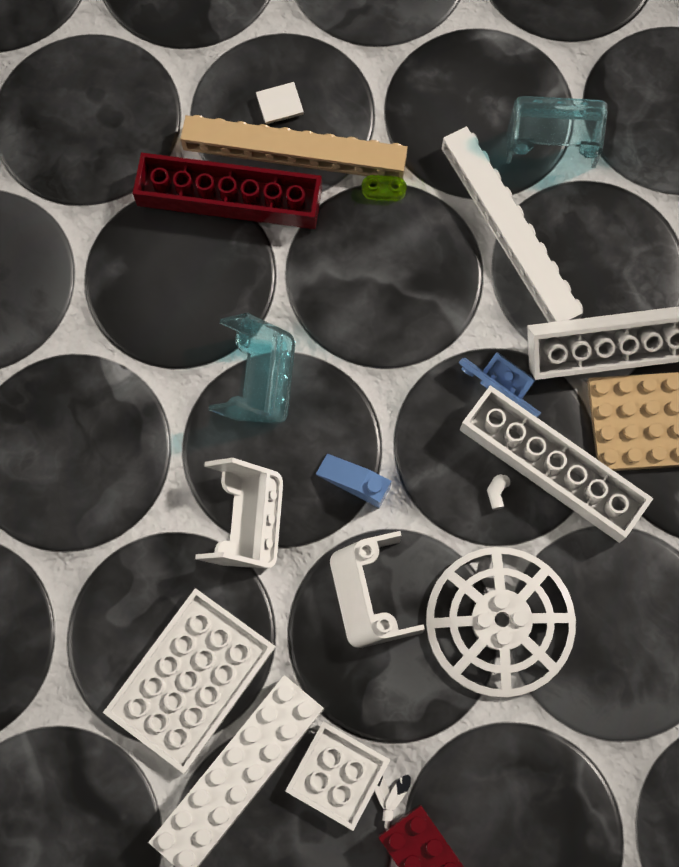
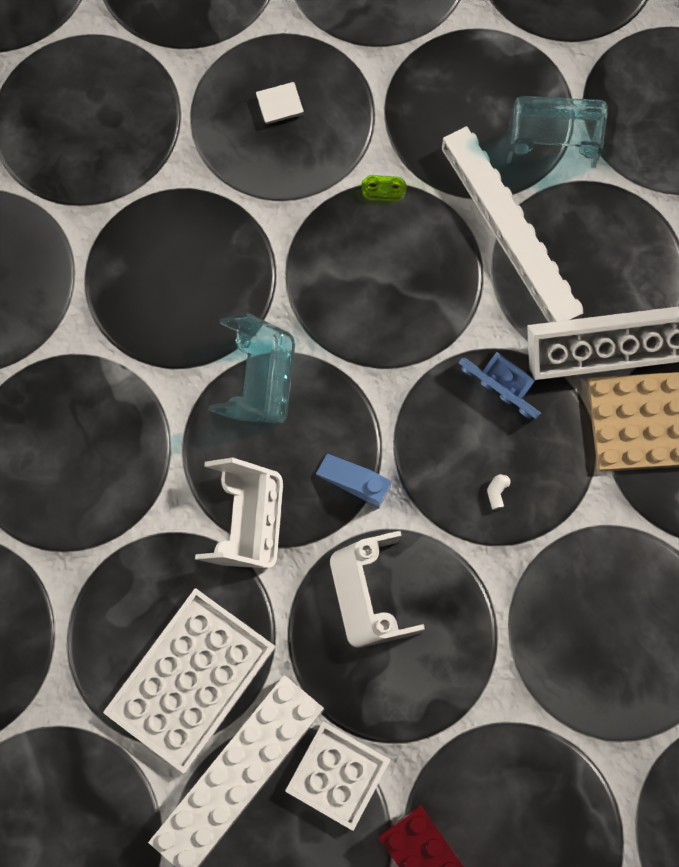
(228, 190): dark red brick -> none
(292, 147): tan brick -> none
(391, 800): white piece -> none
(496, 637): white dish -> none
(556, 464): white brick -> none

